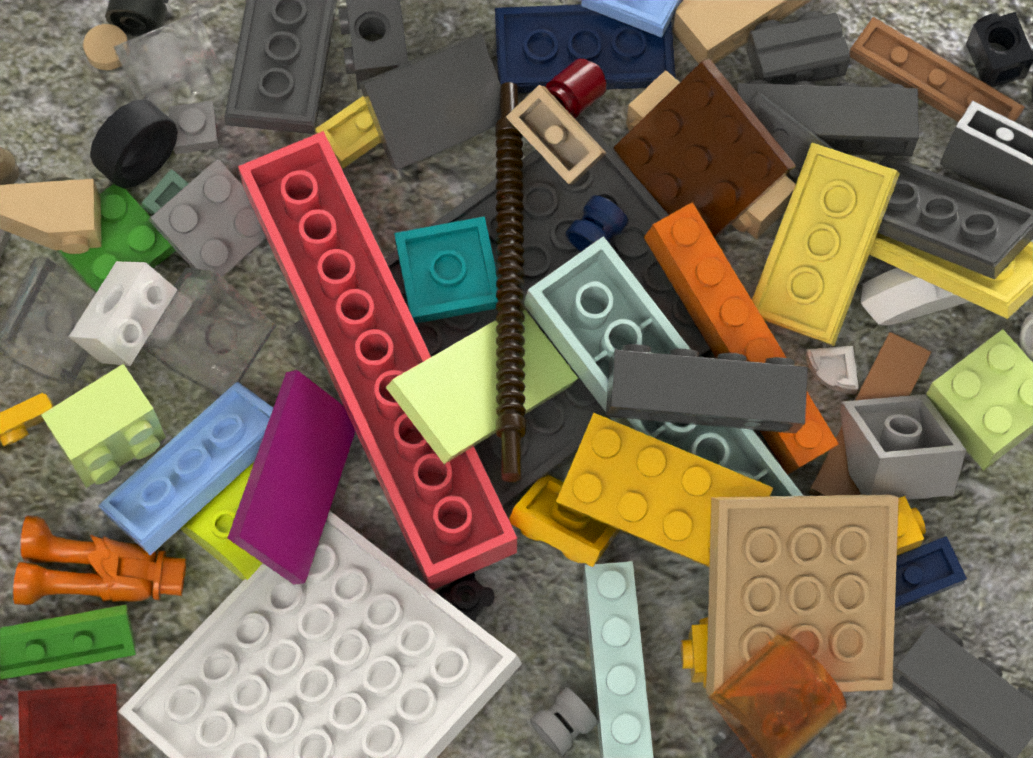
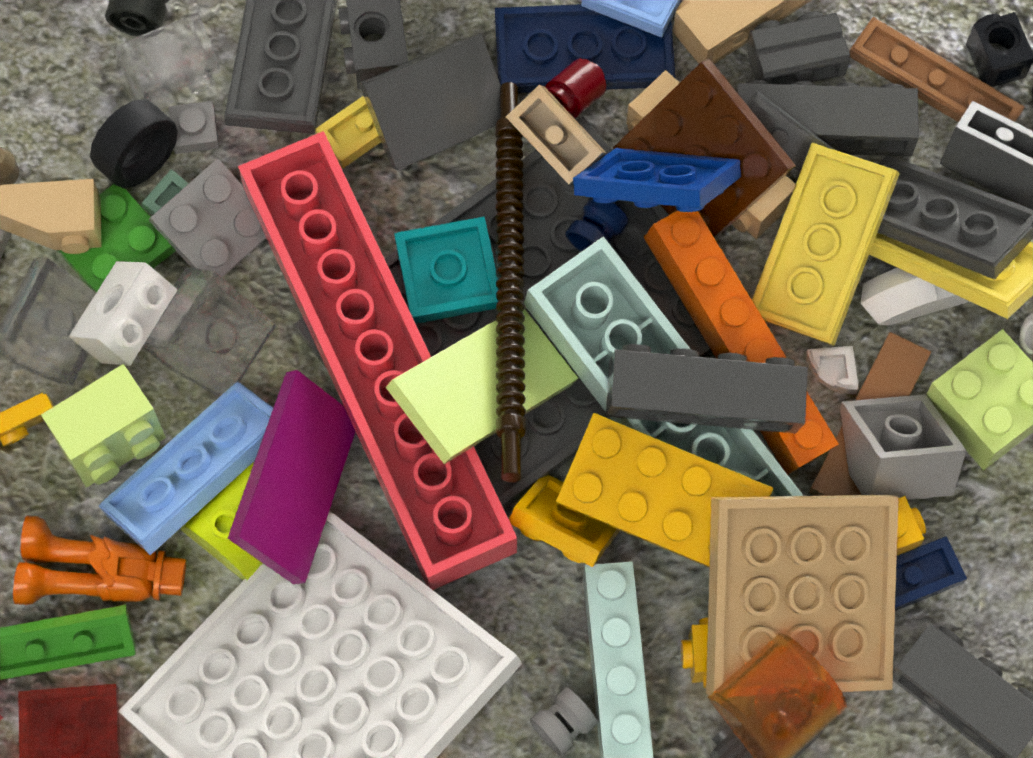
(100, 45): tan tile -> none
(480, 596): black plate -> none
(657, 179): none -> blue plate

